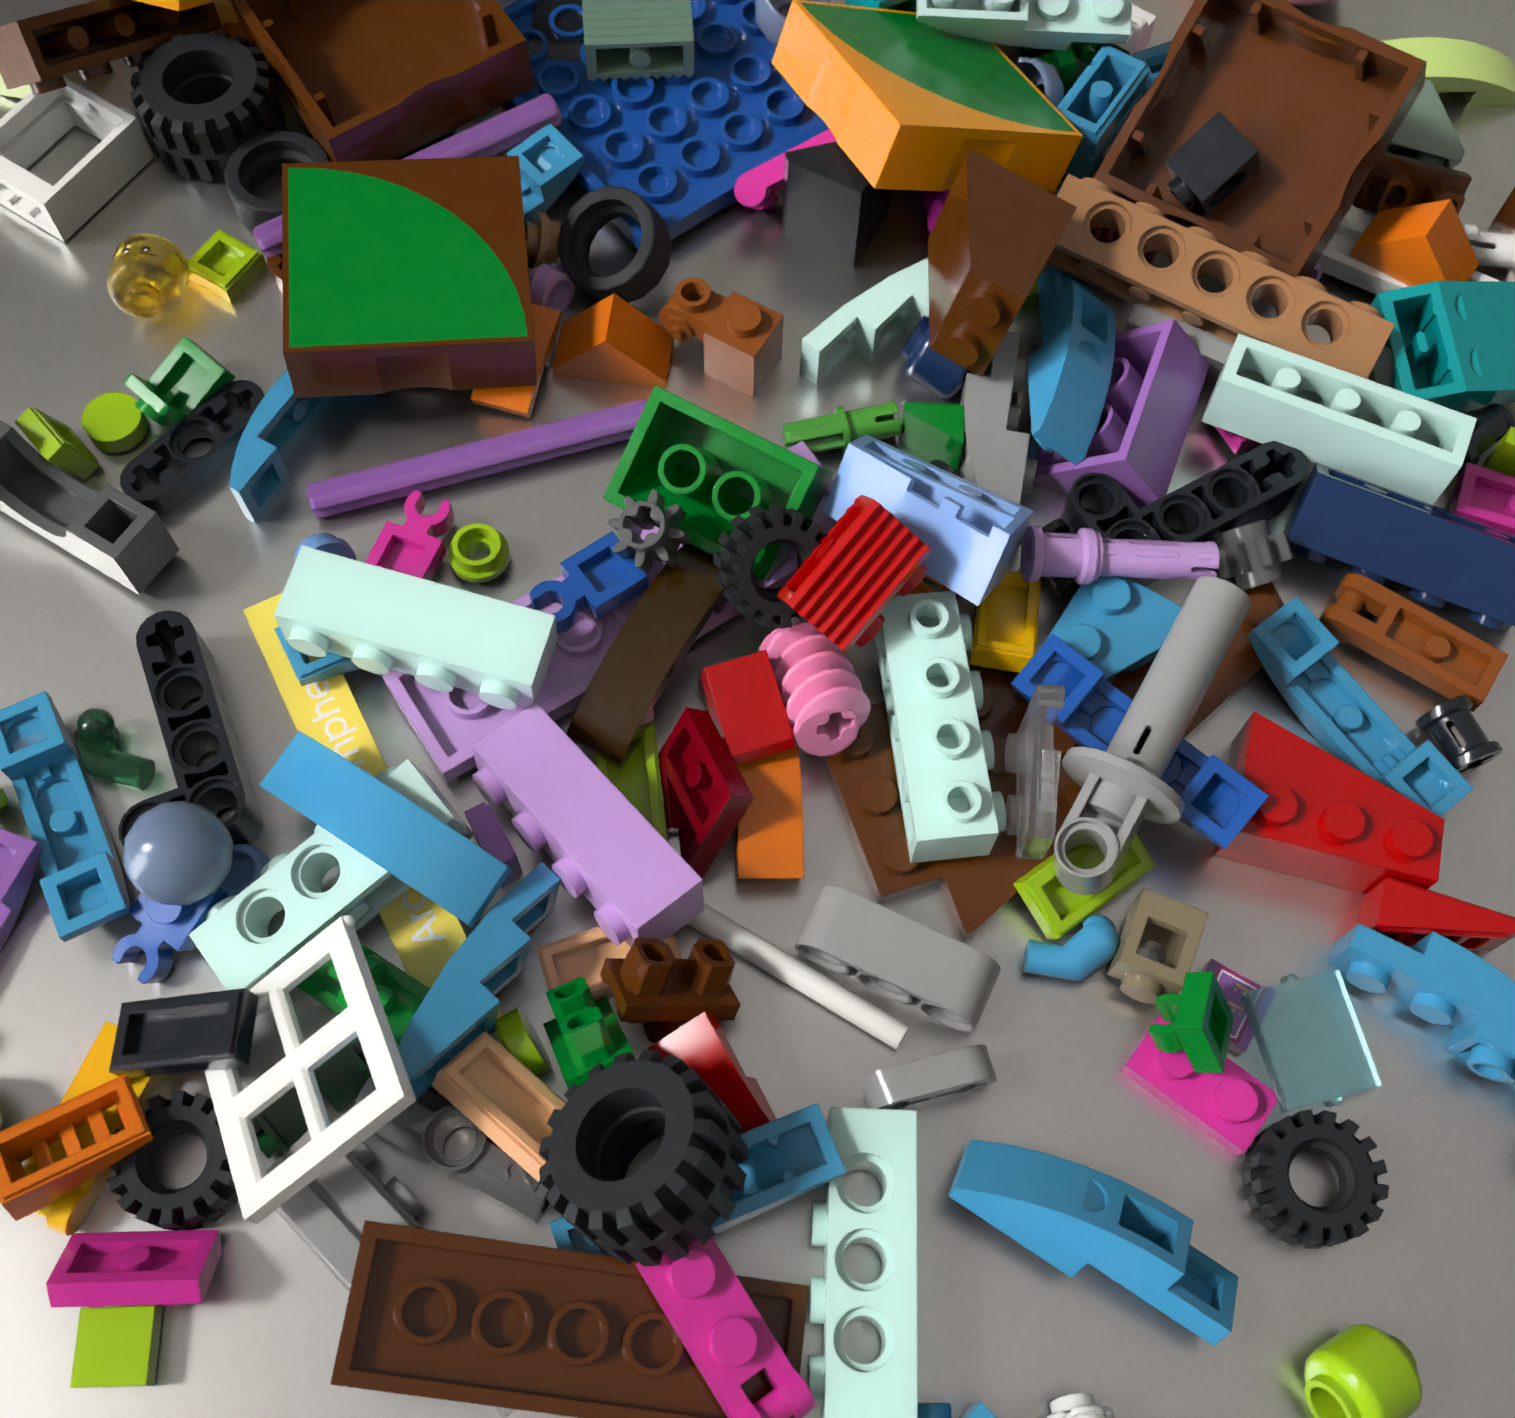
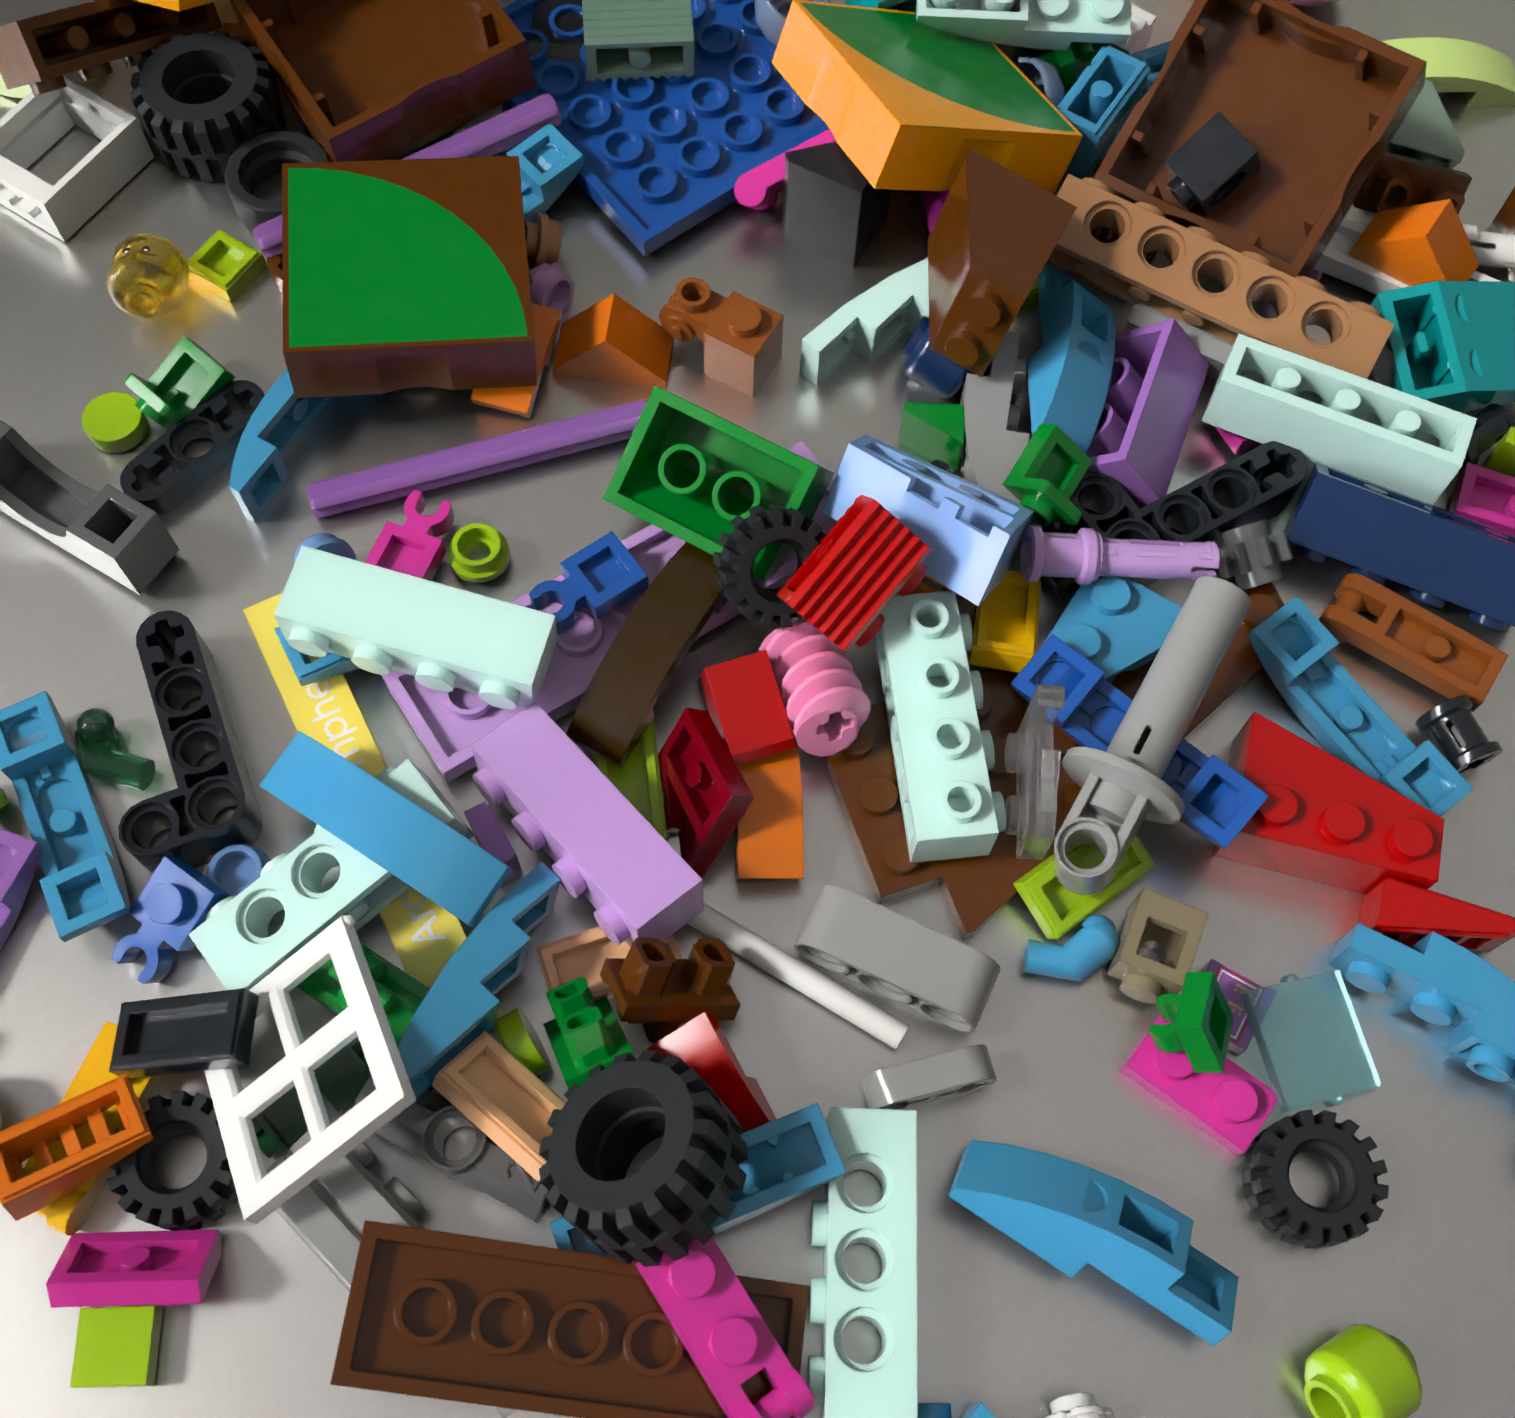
(57, 442): lime tile -> none
(178, 853): sand blue hair -> none
(585, 221): black tyre -> none
(642, 516): dark grey gear -> none
(843, 427): bright green axle -> none
(1048, 476): none -> green bracket

